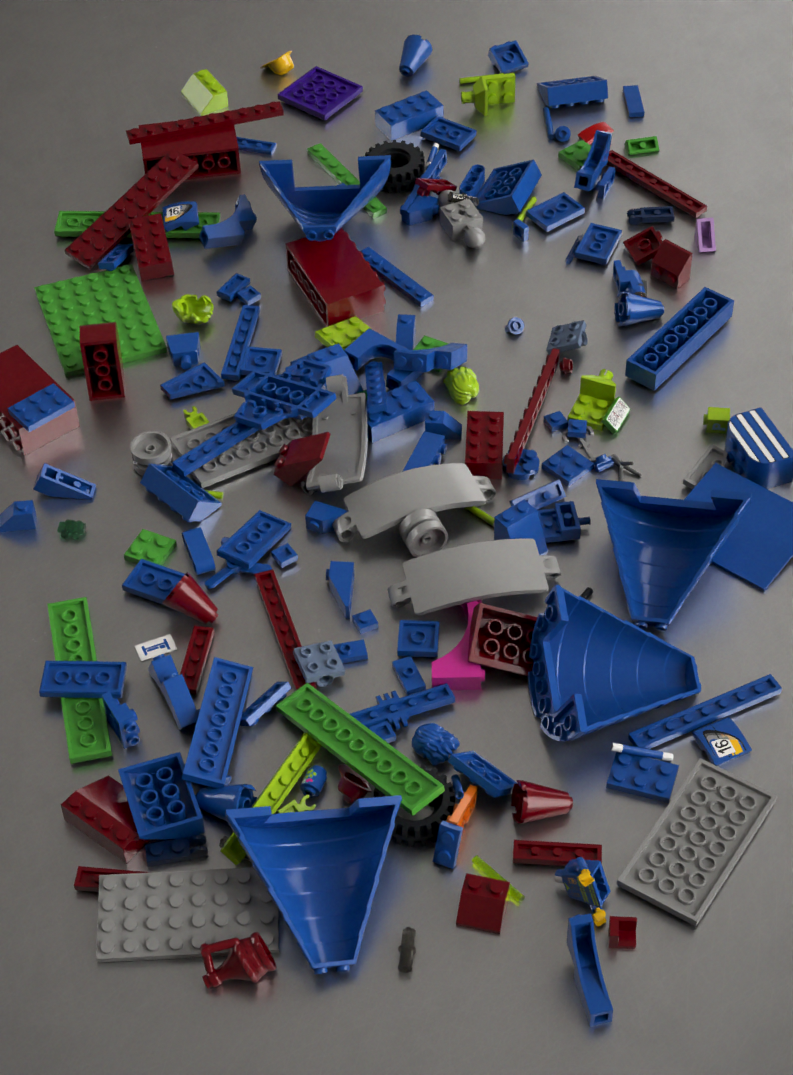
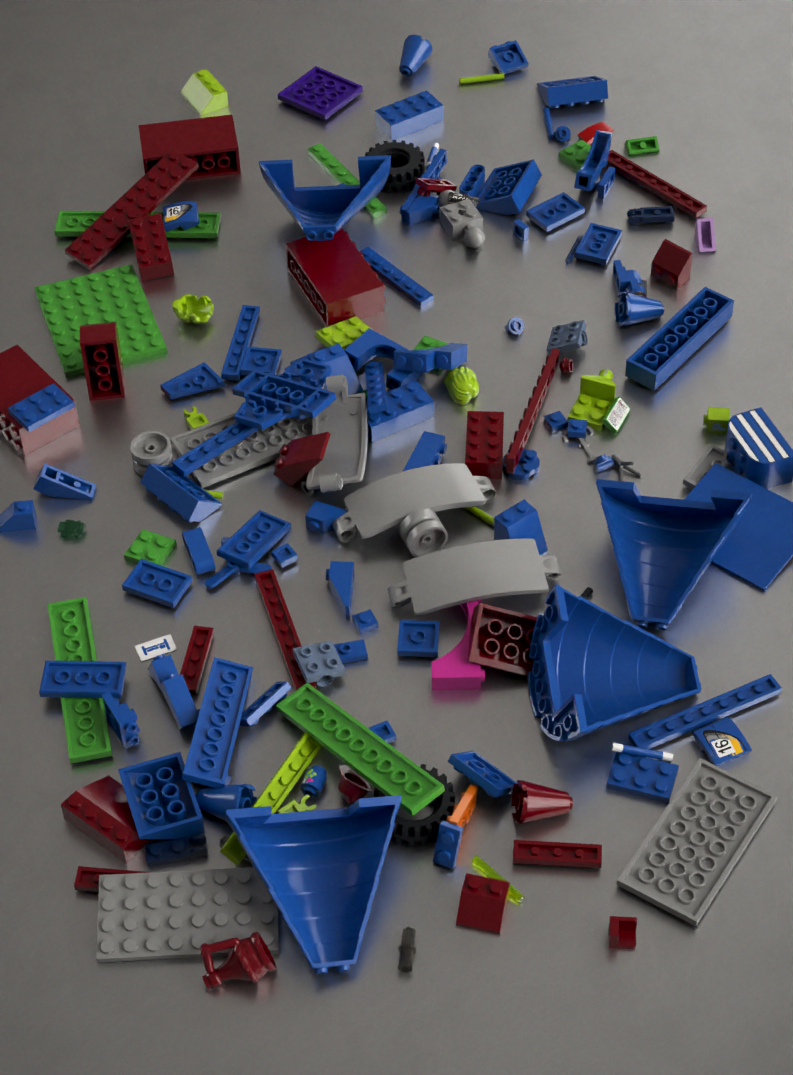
(116, 257): blue plate -> none
(184, 349): blue torso -> none
(191, 601): dark red cone -> none
(203, 123): dark red plate -> none
(232, 230): blue arch -> none
(233, 286): blue plate -> none
(249, 295): blue plate -> none
(256, 146): blue tile -> none
(280, 65): yellow piece -> none
(399, 710): blue hinge -> none
(406, 331): blue slope -> none
(408, 675): blue plate -> none
(434, 743): blue hair -> none
(443, 424): blue slope -> none
(448, 133): blue plate -> none
(457, 786): blue piece -> none
(491, 90): lime plate -> none
(529, 205): lime bar -> none
(543, 495): blue plate -> none
(561, 522): blue plate -> none
(567, 465): blue plate -> none
(587, 883): blue torso -> none
(587, 970): blue arch -> none
(633, 101): blue tile -> none
(644, 245): dark red plate -> none

